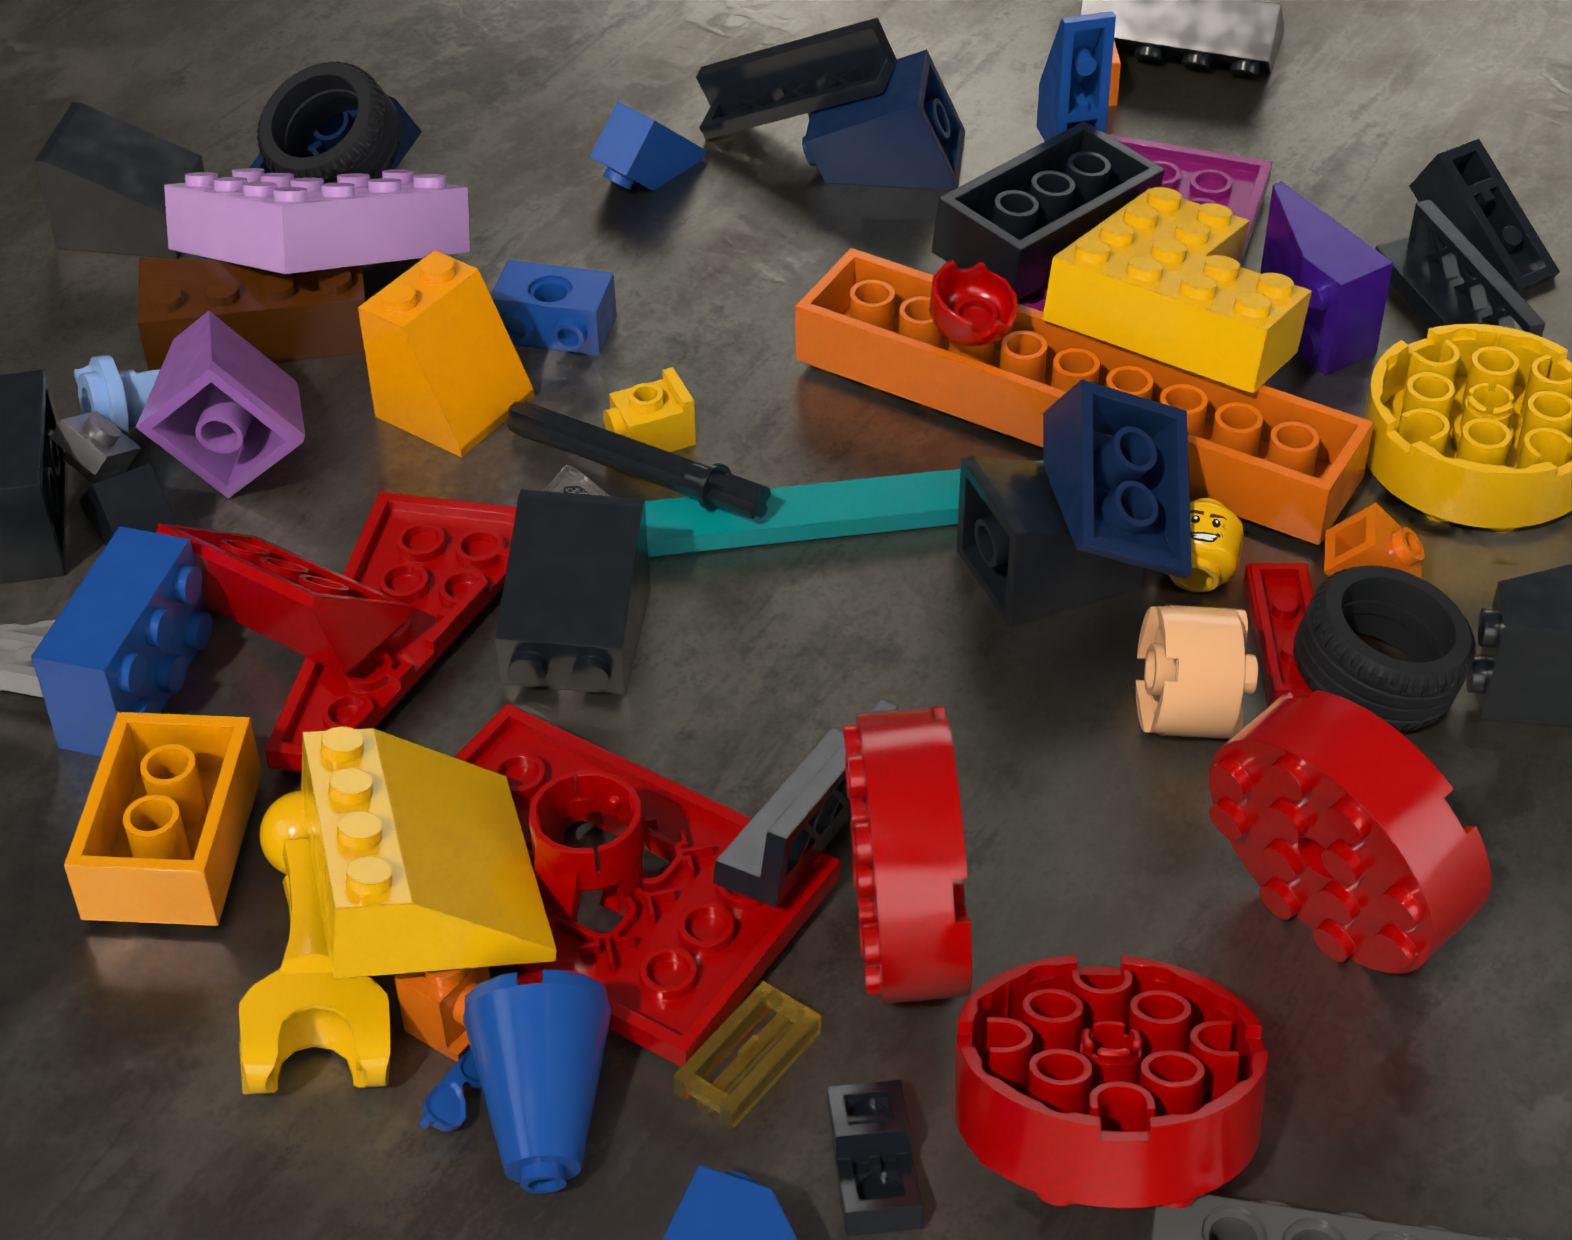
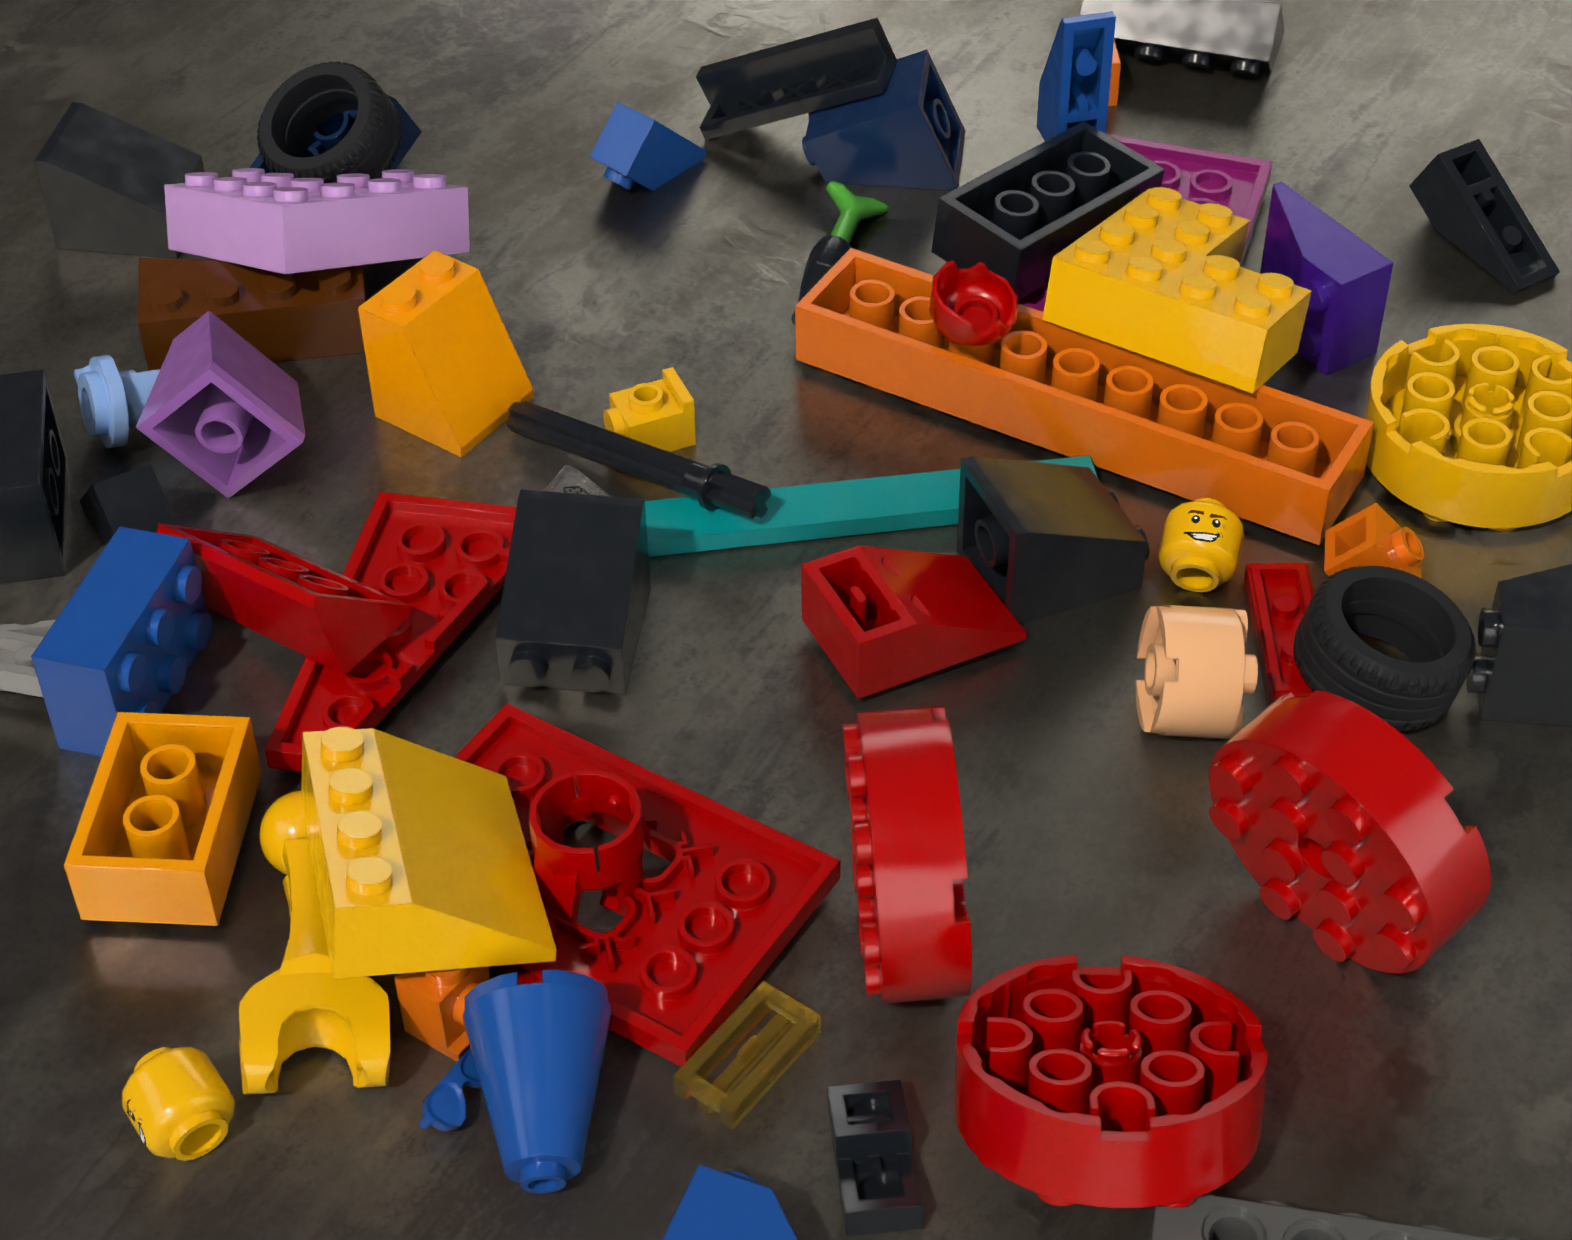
(94, 446): flat silver bracket -> none
(178, 1103): none -> yellow head
(556, 306): blue brick -> none
(791, 825): black fence -> none
(831, 248): none -> piece
(901, 614): none -> red slope
(1121, 476): dark blue slope -> none
(1433, 284): black fence -> none

